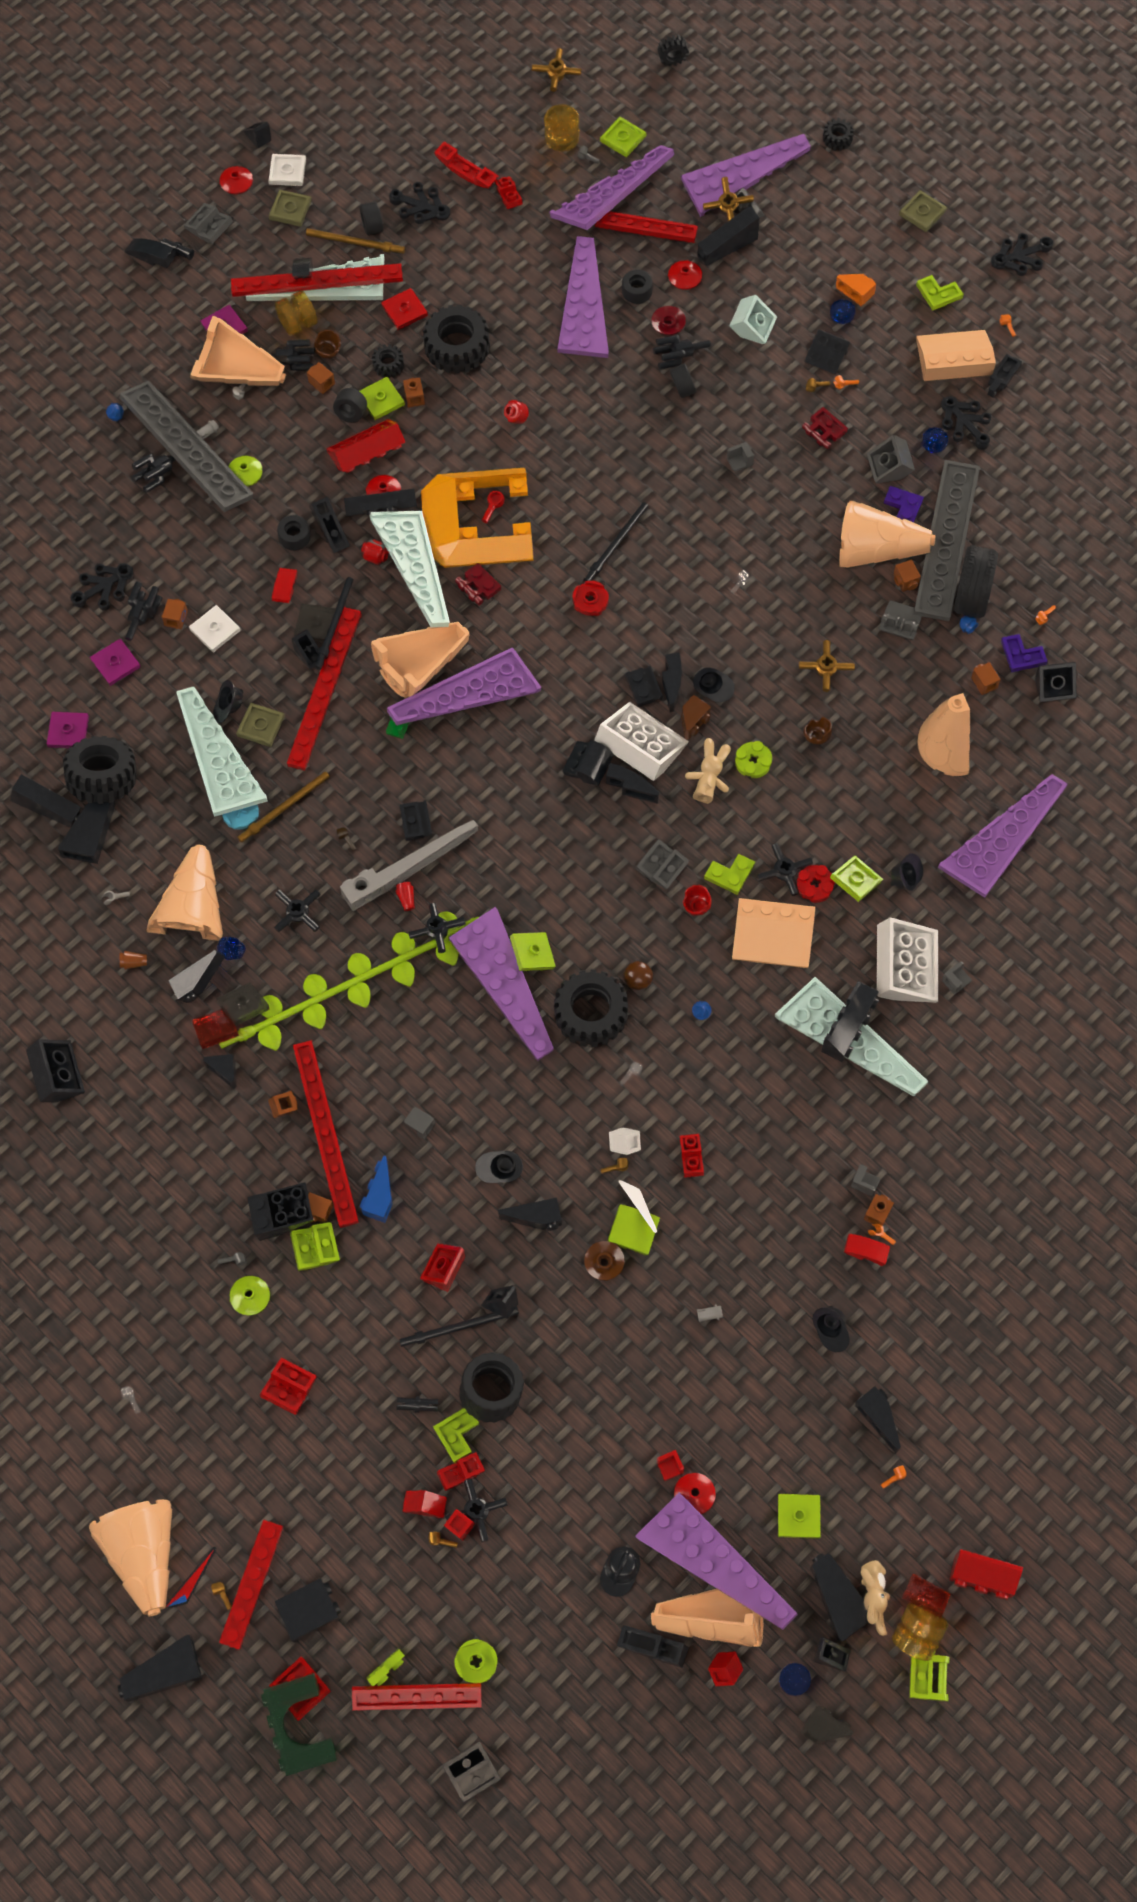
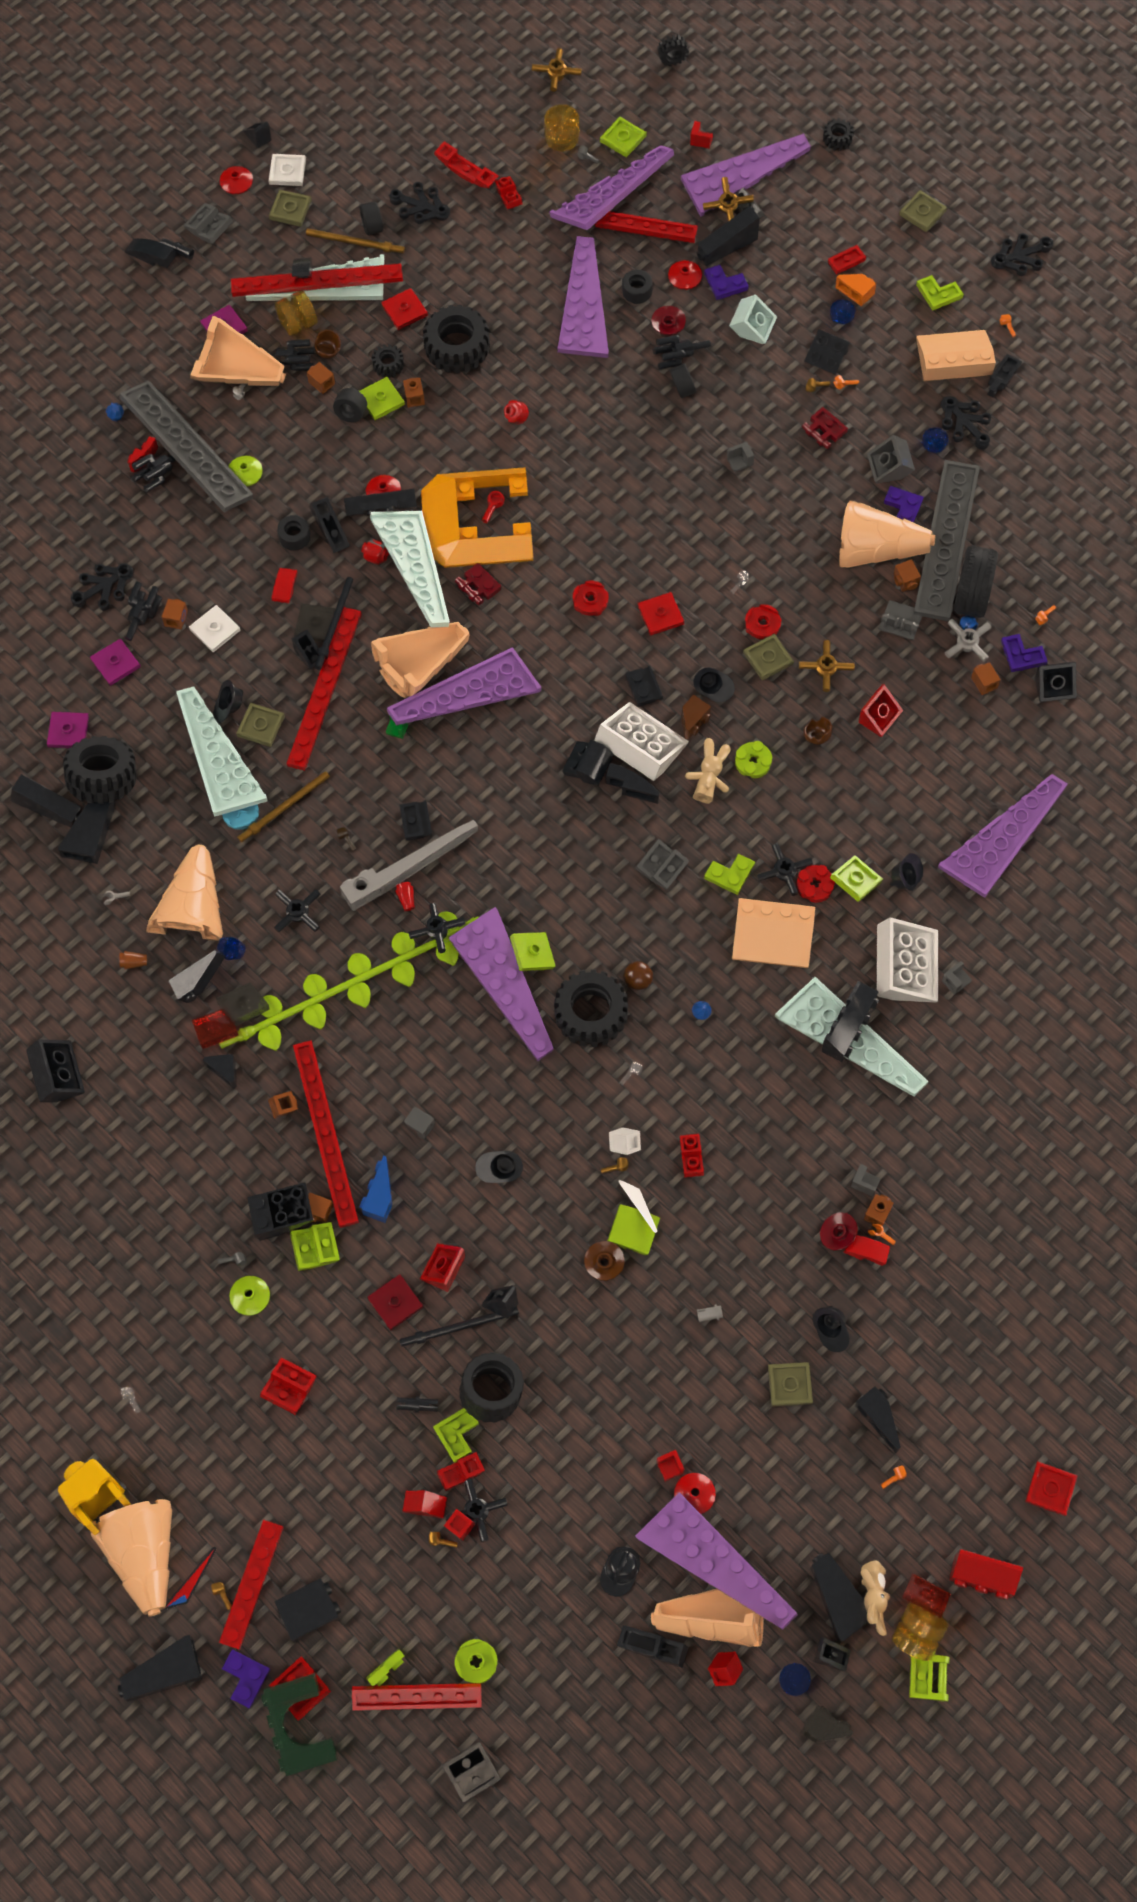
(89, 1491): none -> yellow piece
(148, 447): none -> red slope
(208, 429): light grey pin -> none
(251, 1677): none -> dark purple plate
(366, 445): red slope -> none
(395, 1302): none -> dark red plate
(539, 1214): black slope -> none
(596, 567): black bar -> none
(660, 613): none -> red plate
(672, 679): black slope -> none
(697, 900): red hair -> none
(700, 138): none -> red panel
(723, 286): none -> dark purple plate
(757, 614): none -> red plate
(768, 657): none -> olive plate
(790, 1384): none -> olive plate
(798, 1516): lime plate -> none
(834, 1226): none -> dark red dish
(846, 259): none -> red plate
(880, 711): none -> red slope
(945, 737): light nougat cone -> none
(968, 640): none -> light grey bar
(1051, 1488): none -> red plate

